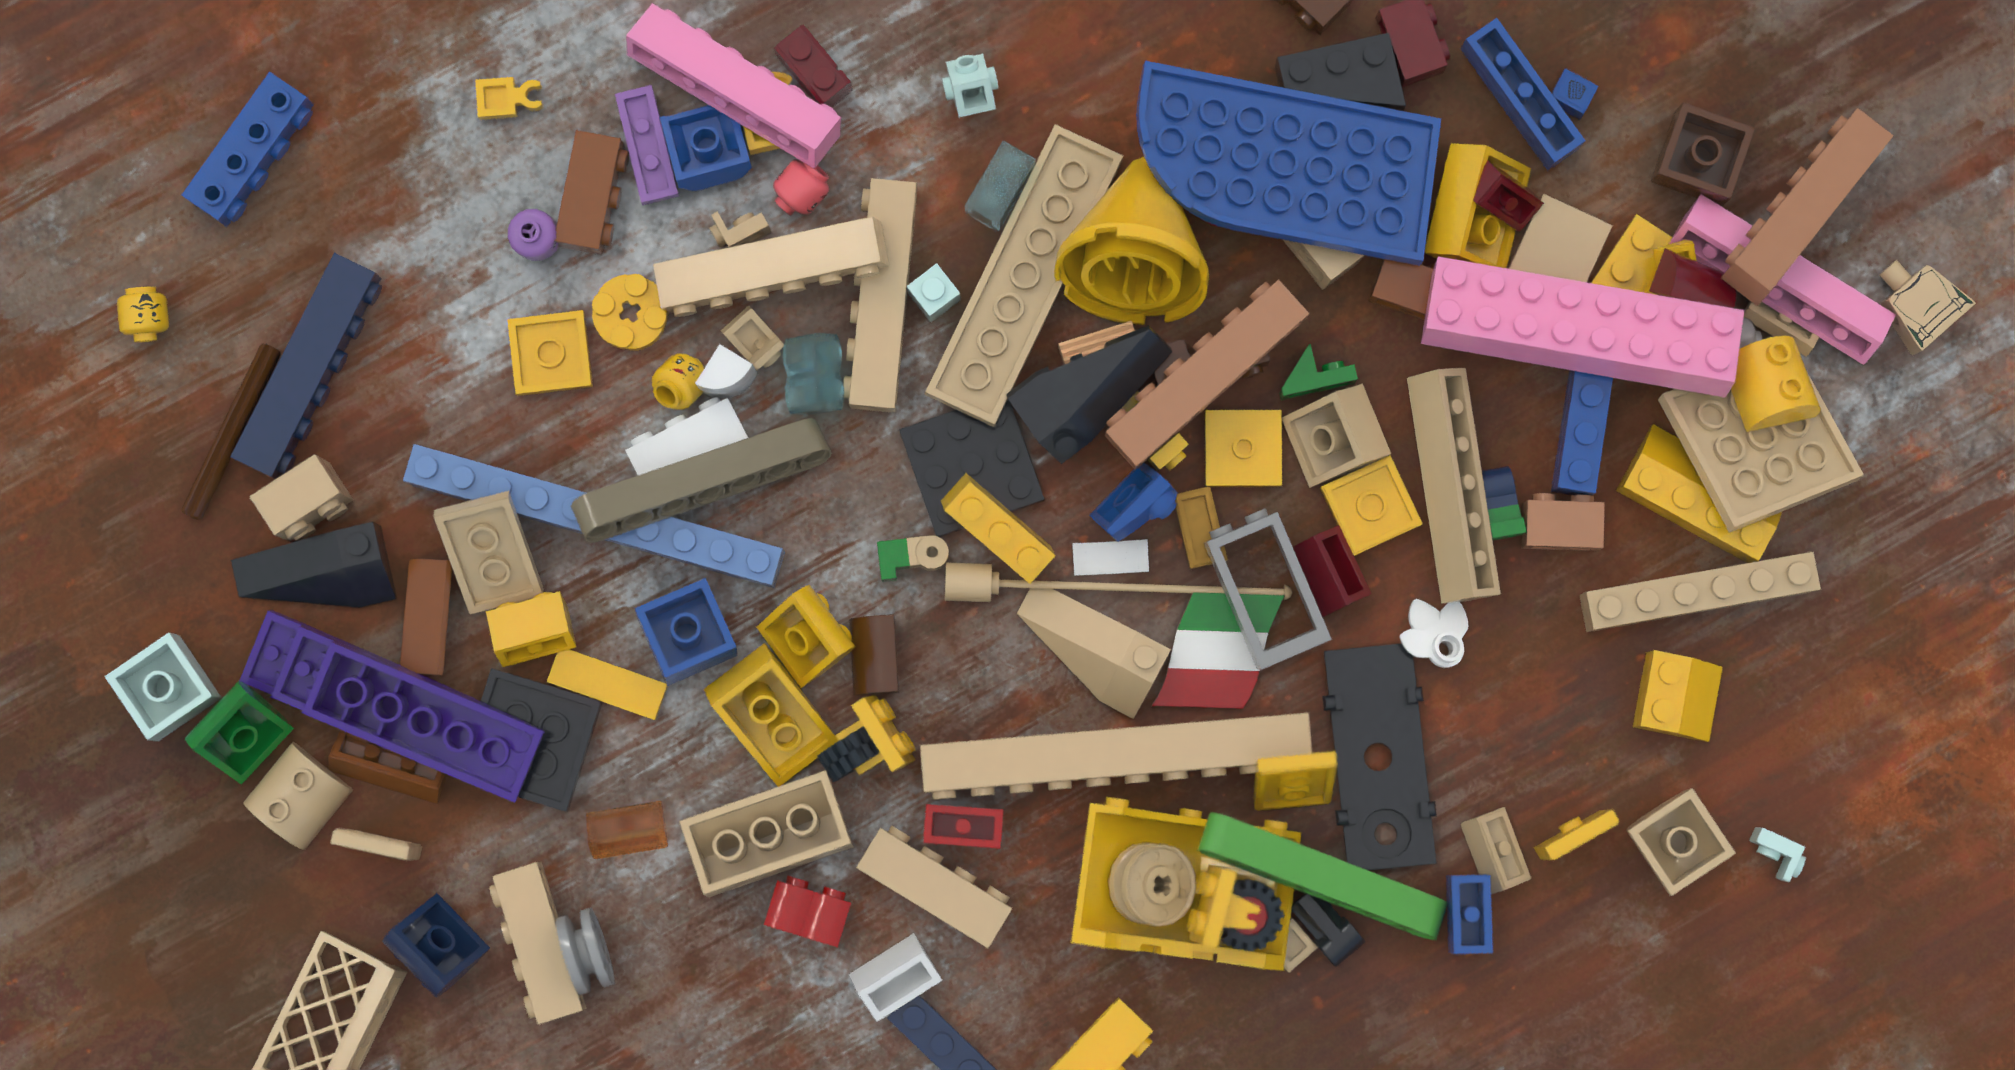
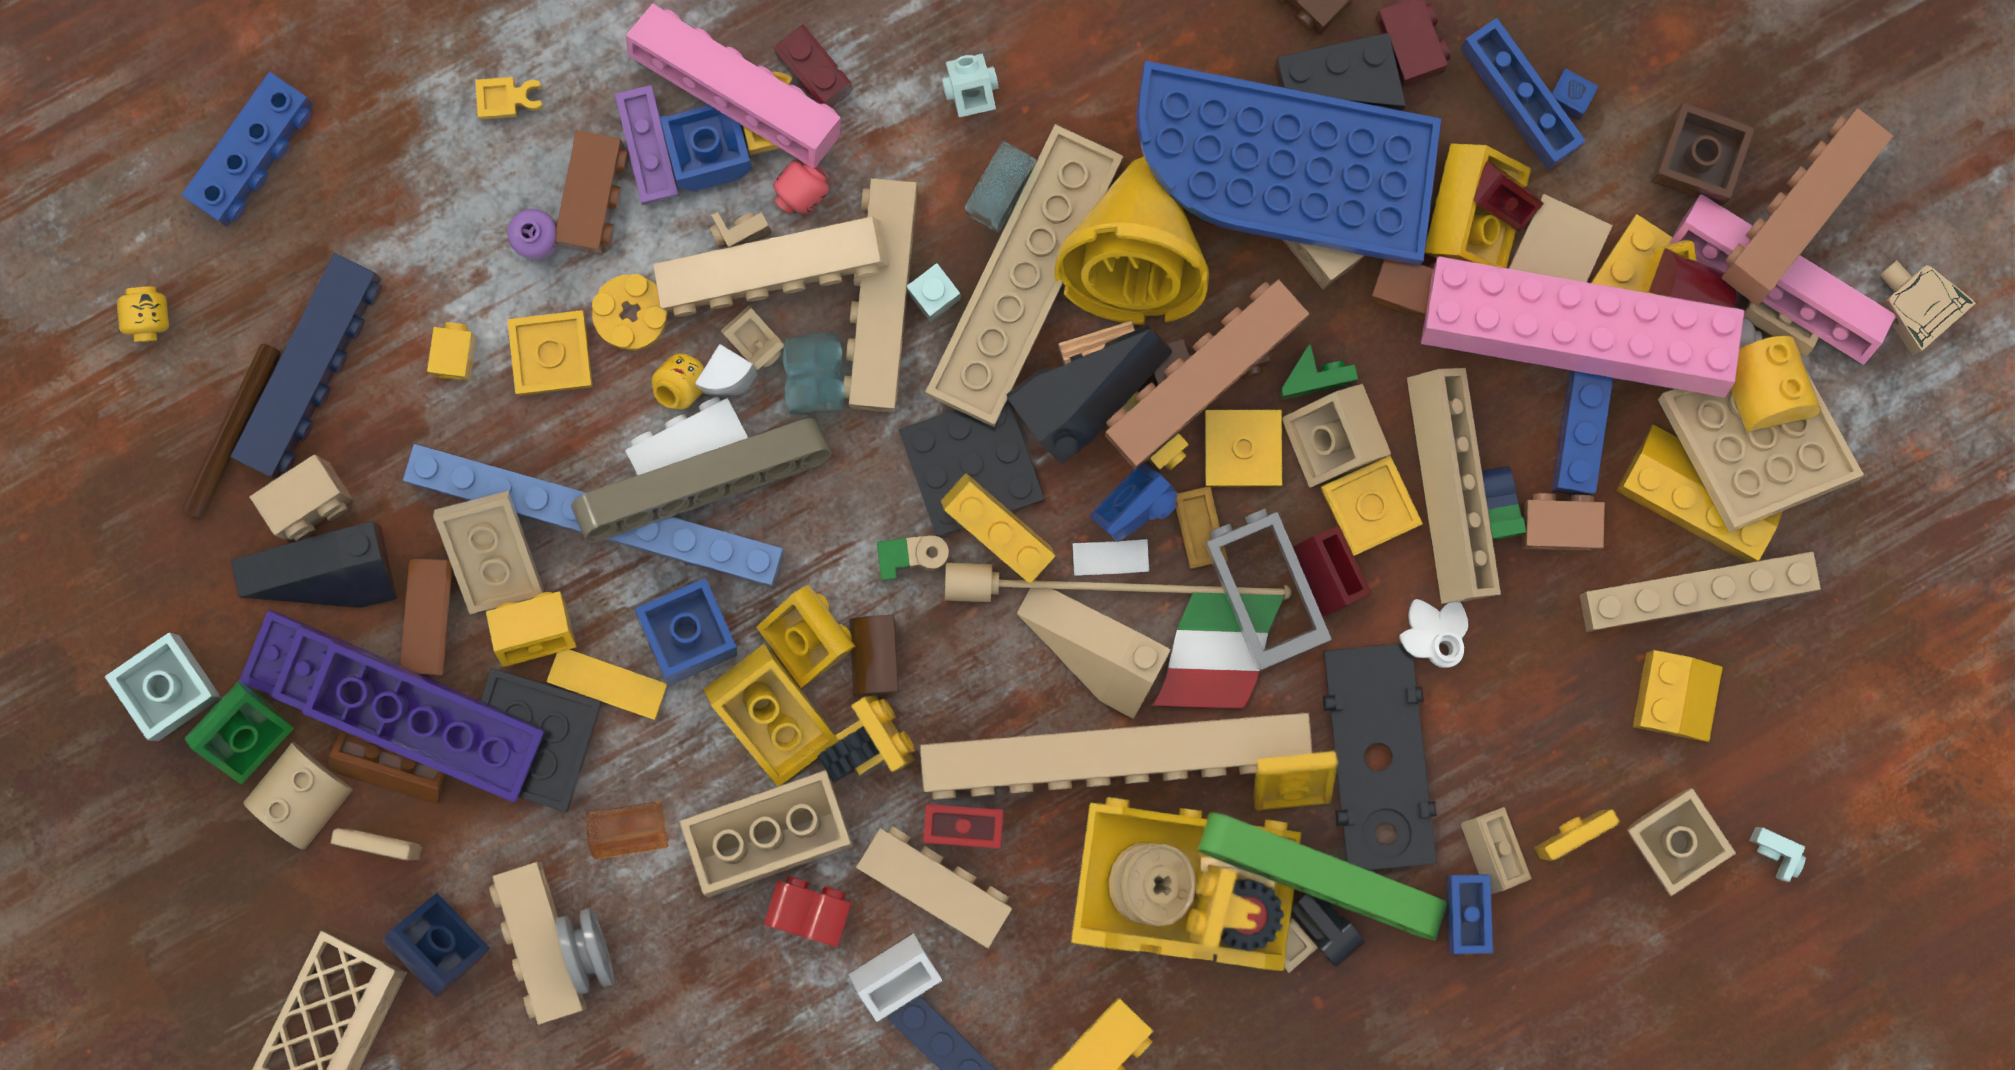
(452, 352): none -> yellow brick

